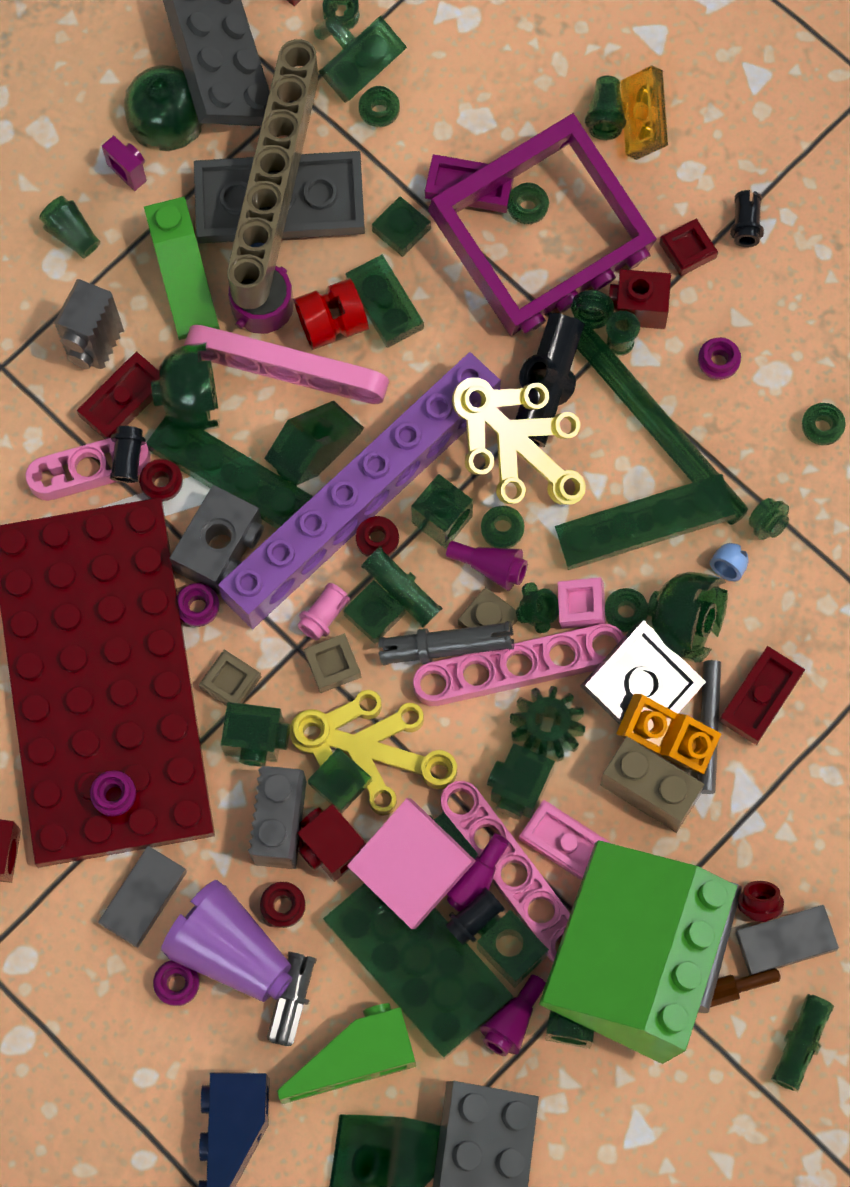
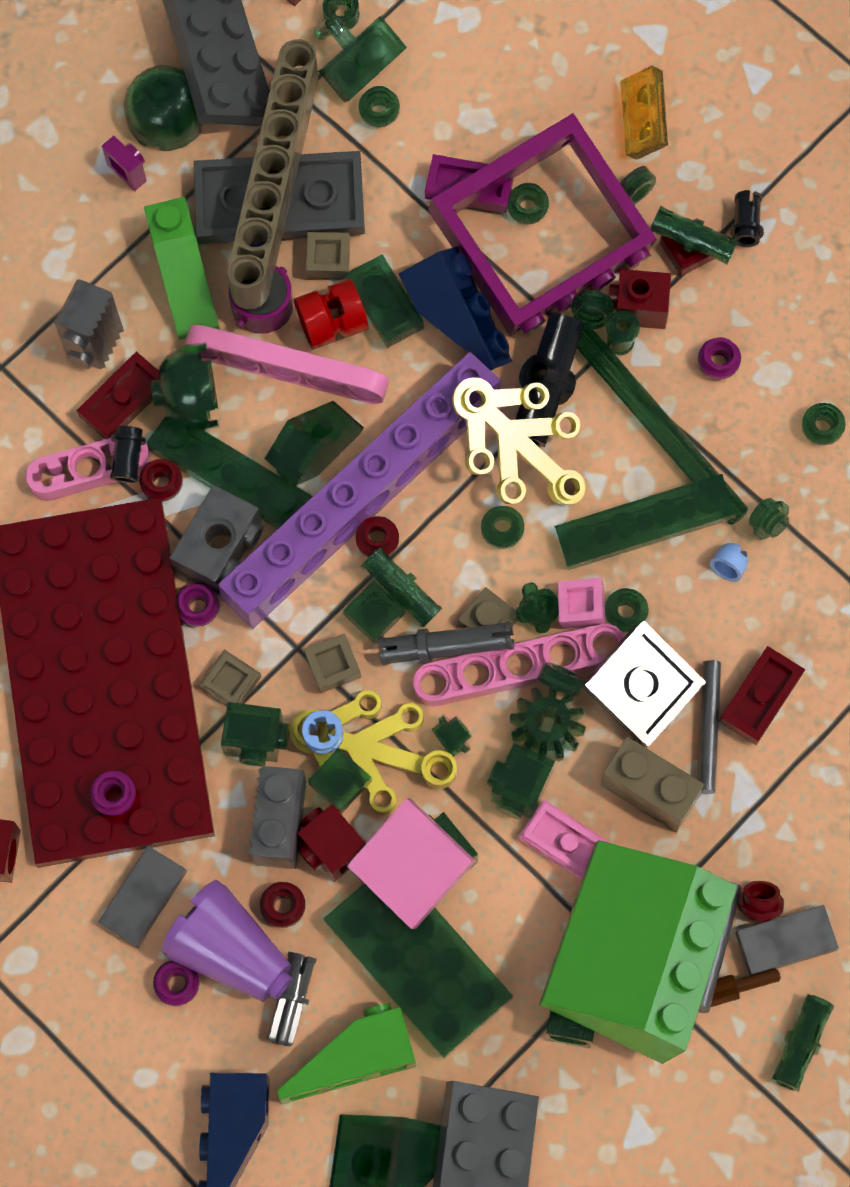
(69, 226): clear green cone -> none
(312, 741): none -> light blue bush
(323, 612): bright pink pin -> none
(327, 254): none -> dark tan plate
(401, 226): clear green plate -> none
(442, 511): clear green brick -> none
(451, 302): none -> dark blue slope
(452, 735): none -> clear green plate
(474, 916): black pin -> none
(479, 874): magenta cone -> none
(497, 564): magenta cone -> none
(507, 1027): magenta cone -> none
(517, 967): clear green brick -> none
(535, 885): bright pink beam -> none
(561, 678): none -> clear green tile
(606, 110): clear green cone -> none
(638, 183): none -> clear green tile
(669, 733): light orange slope -> none
(687, 612): clear green cylinder -> none
(693, 235): none -> clear green pin

